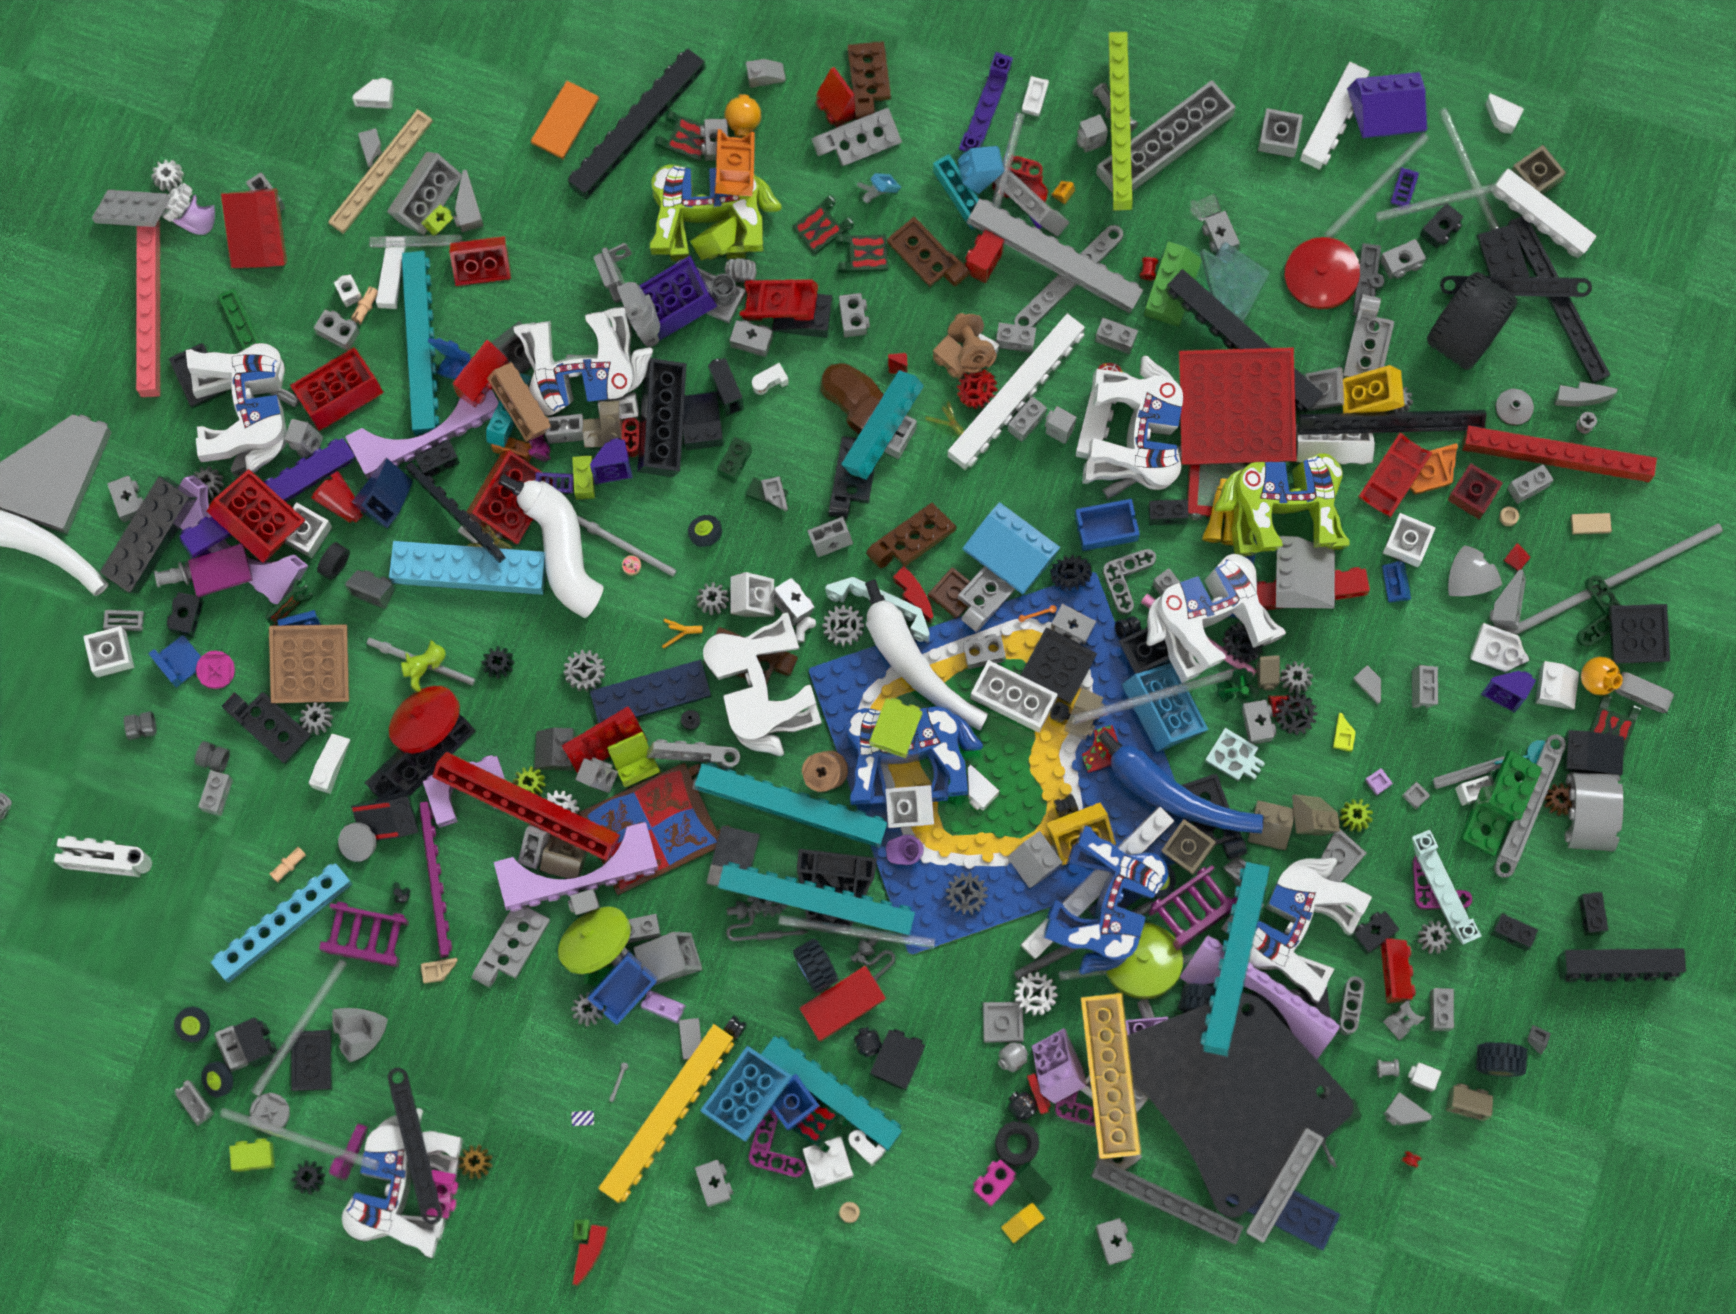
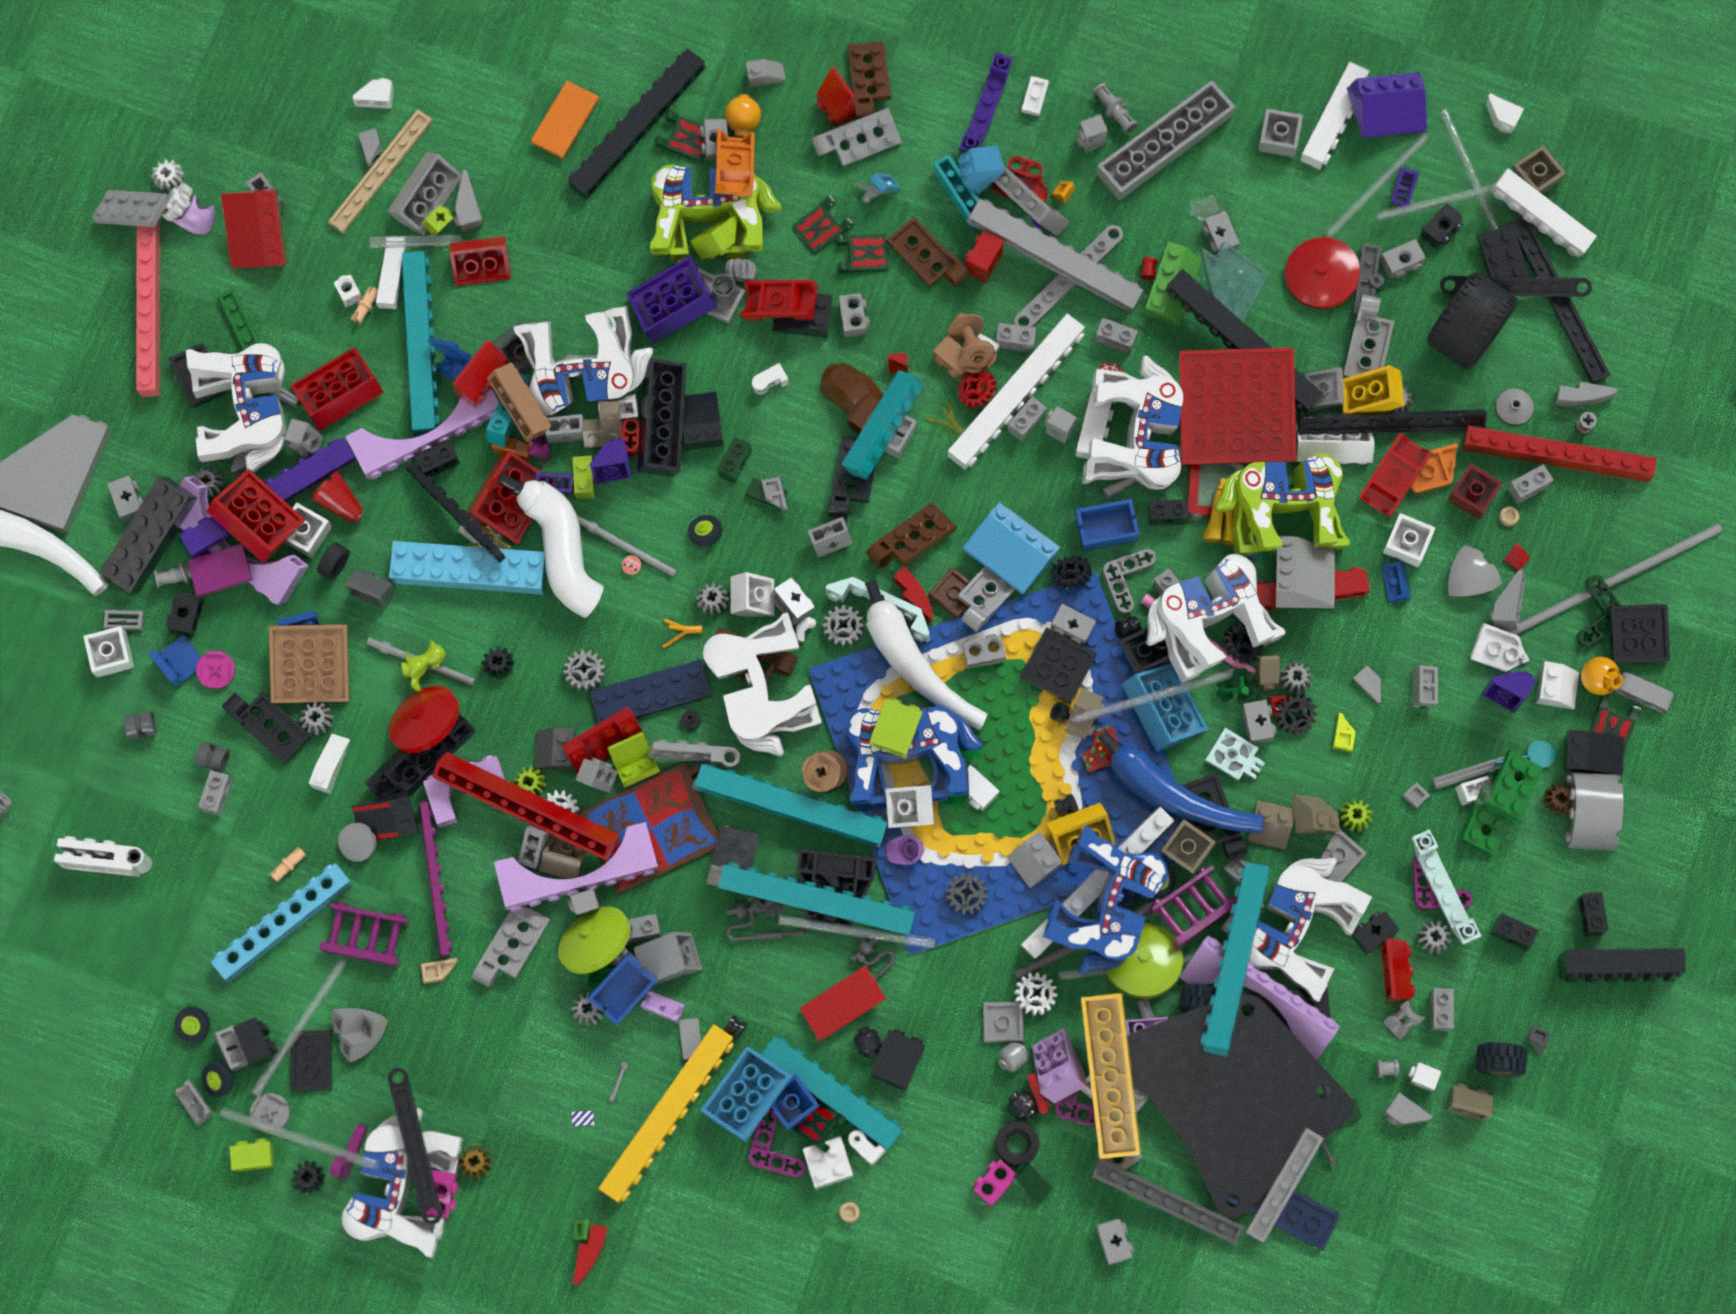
(288, 603): dark green flag -> none
(334, 332): light grey brick -> none
(384, 494): dark blue slope -> none
(401, 894): black plate -> none
(637, 305): light grey piece -> none
(705, 1175): light grey brick -> none
(725, 386): black brick -> none
(758, 344): light grey brick -> none
(815, 965): black wheel -> none
(1008, 158): clear piece -> none
(1013, 696): white brick -> none
(1022, 1222): yellow slope -> none
(1052, 609): orange hinge -> none
(1120, 121): lime brick -> none
(1355, 997): light grey beam -> none
(1378, 782): lavender tile -> none
(1411, 1159): red bush -> none
(1520, 829): light grey plate -> none
(1591, 523): tan tile -> none

